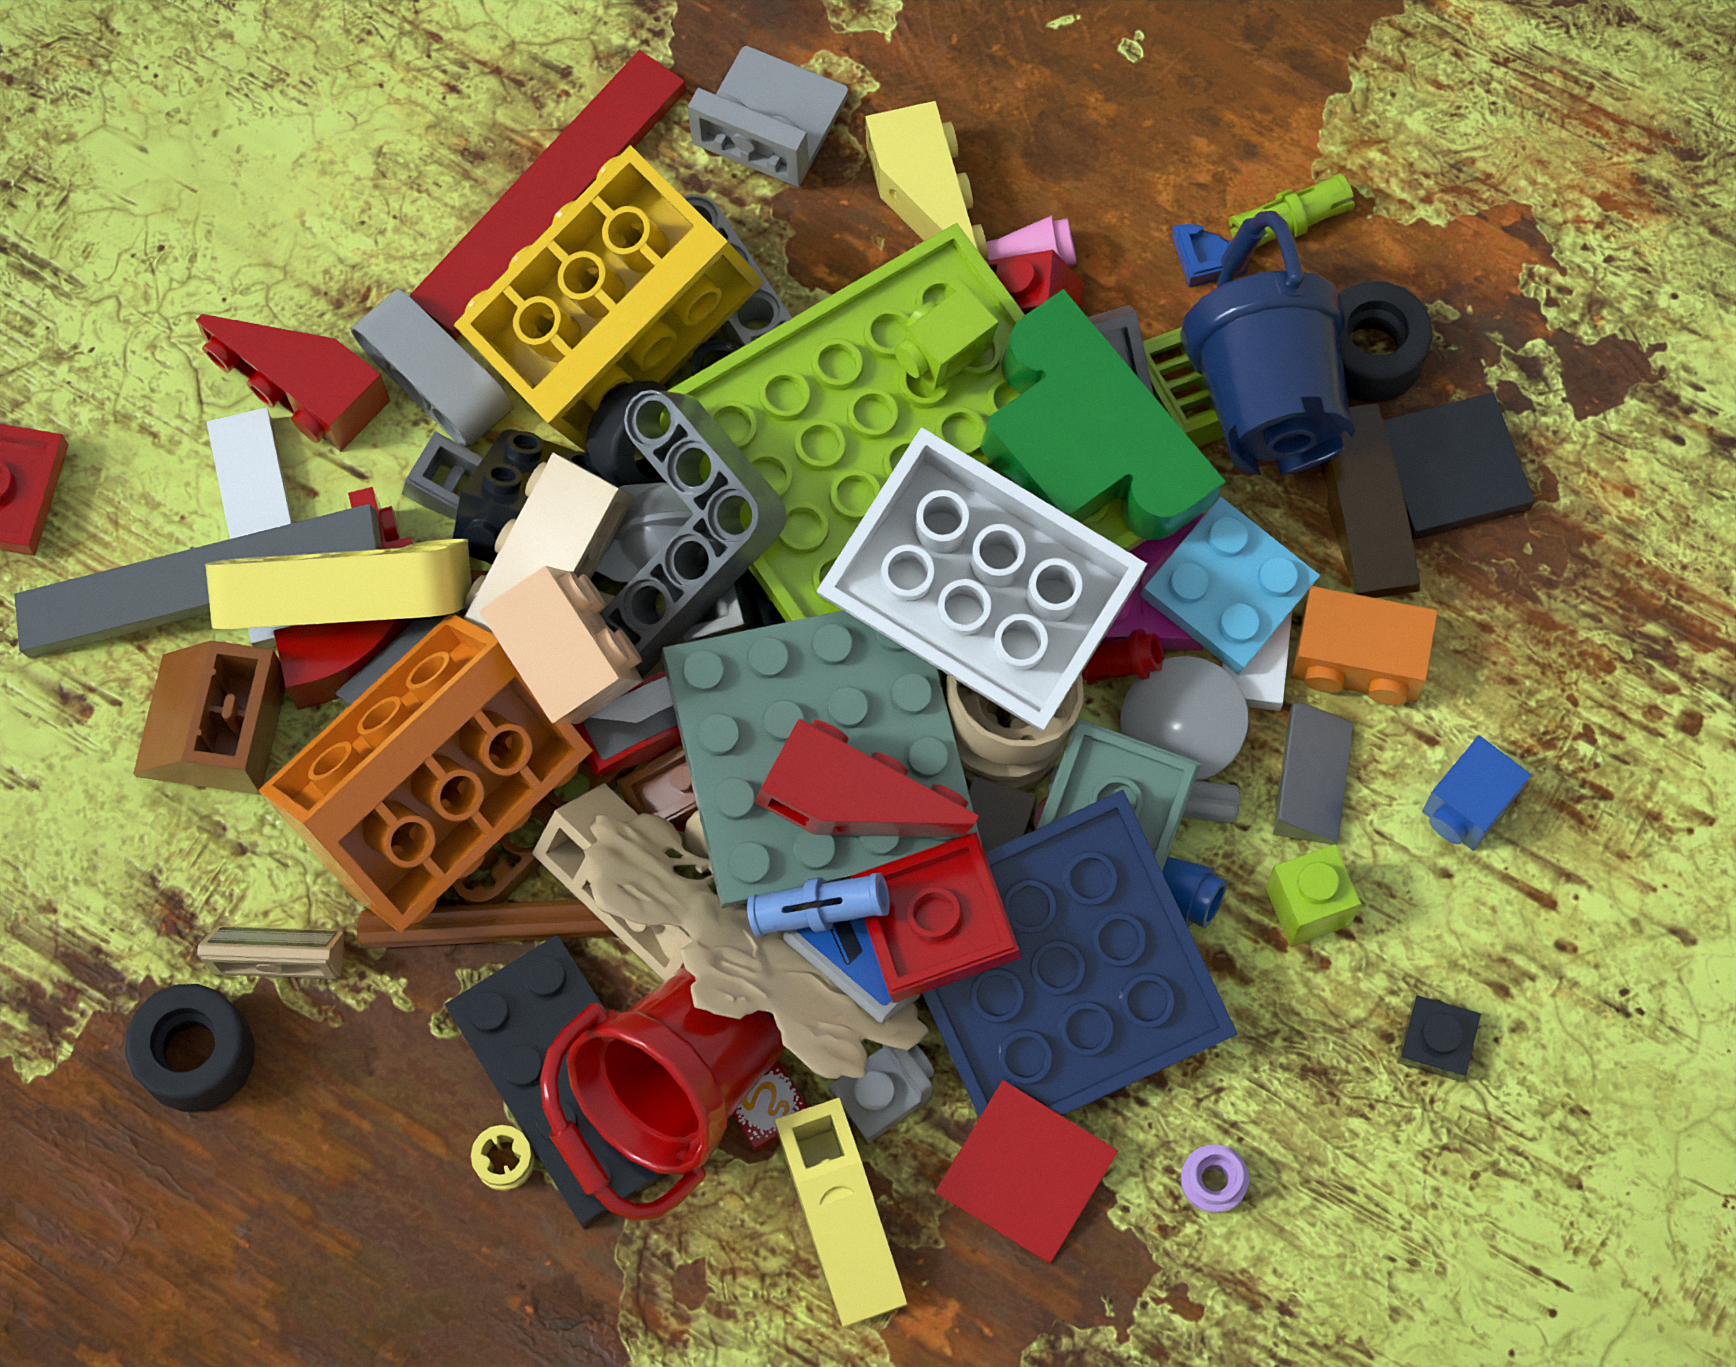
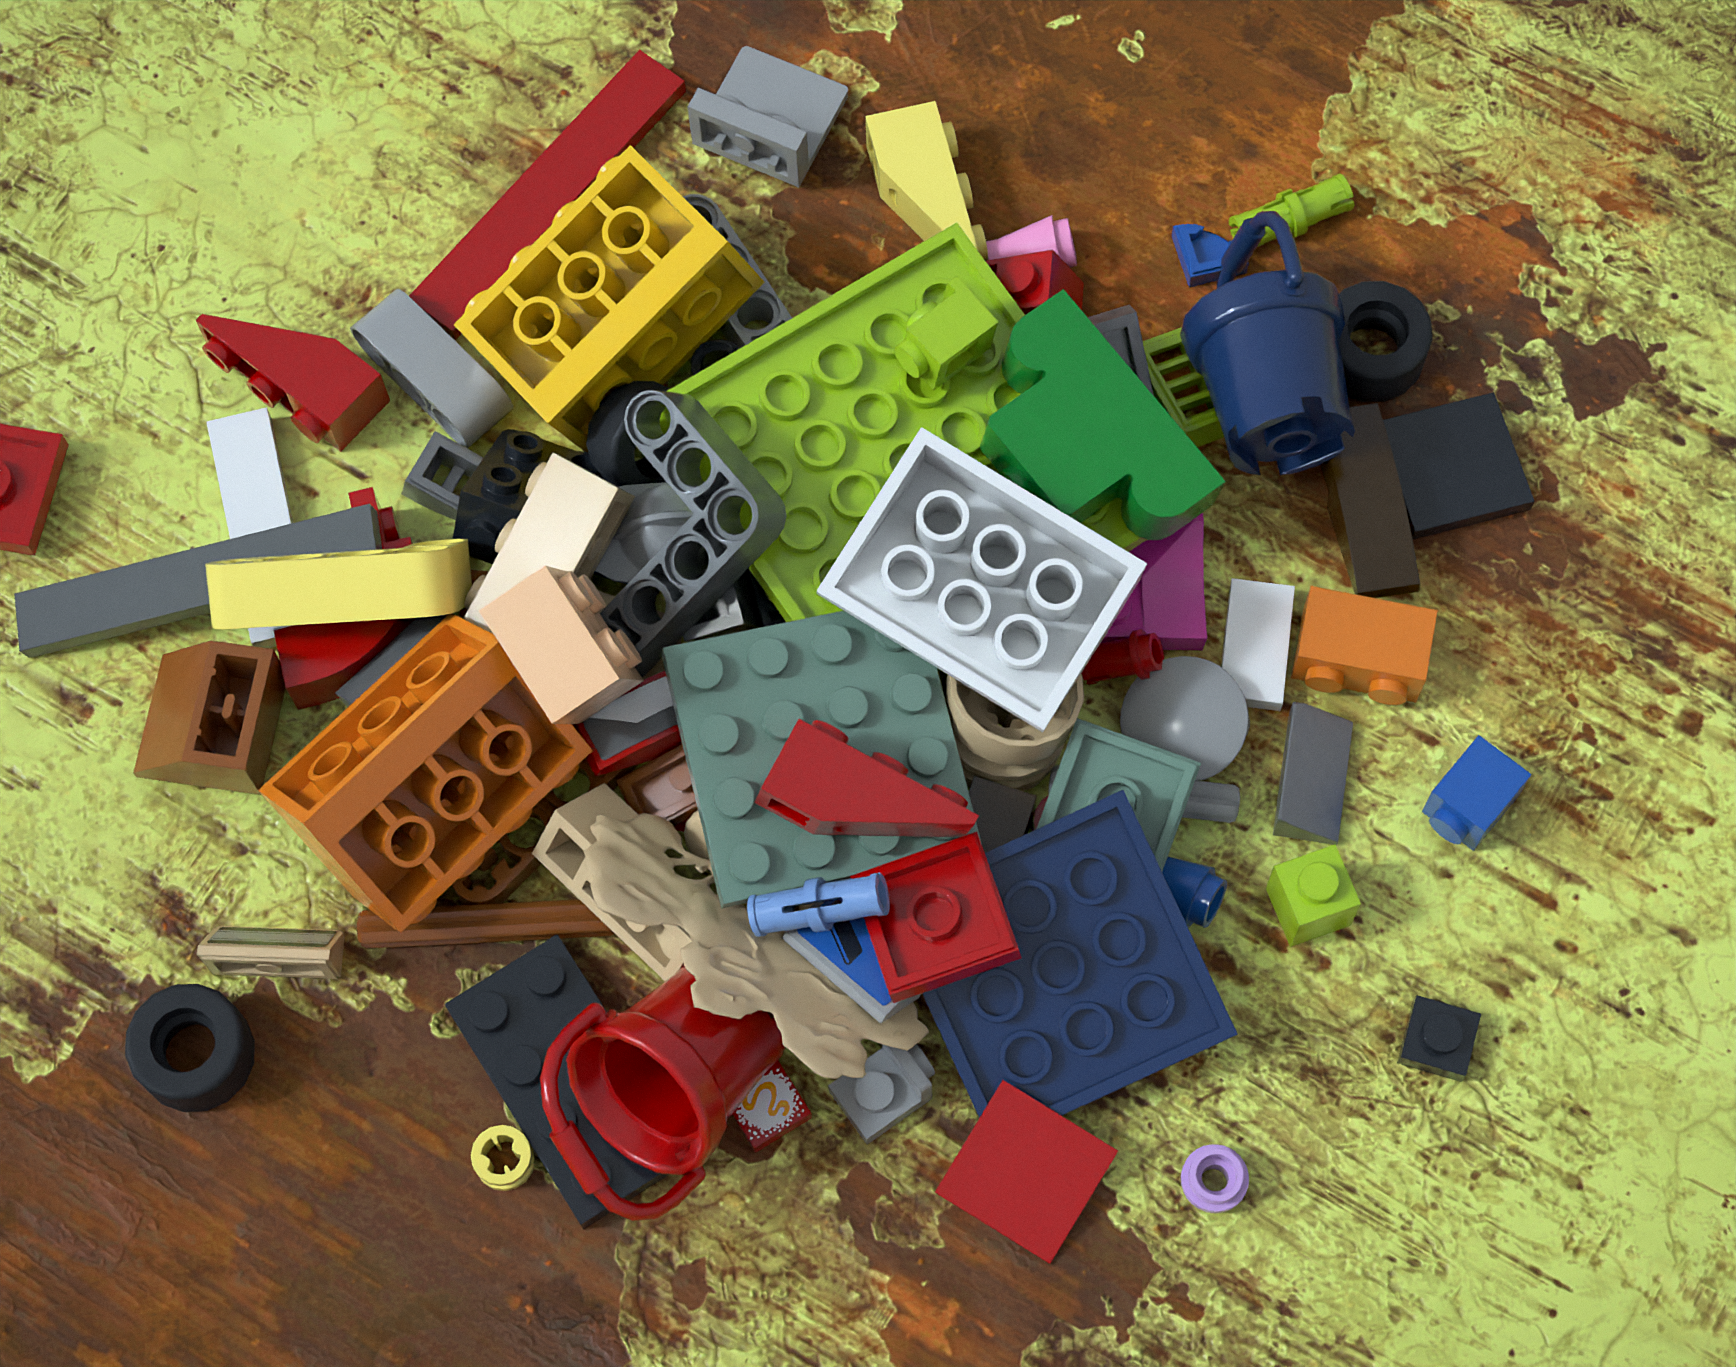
(840, 1212): light yellow slope -> none
(1229, 585): medium azure plate -> none

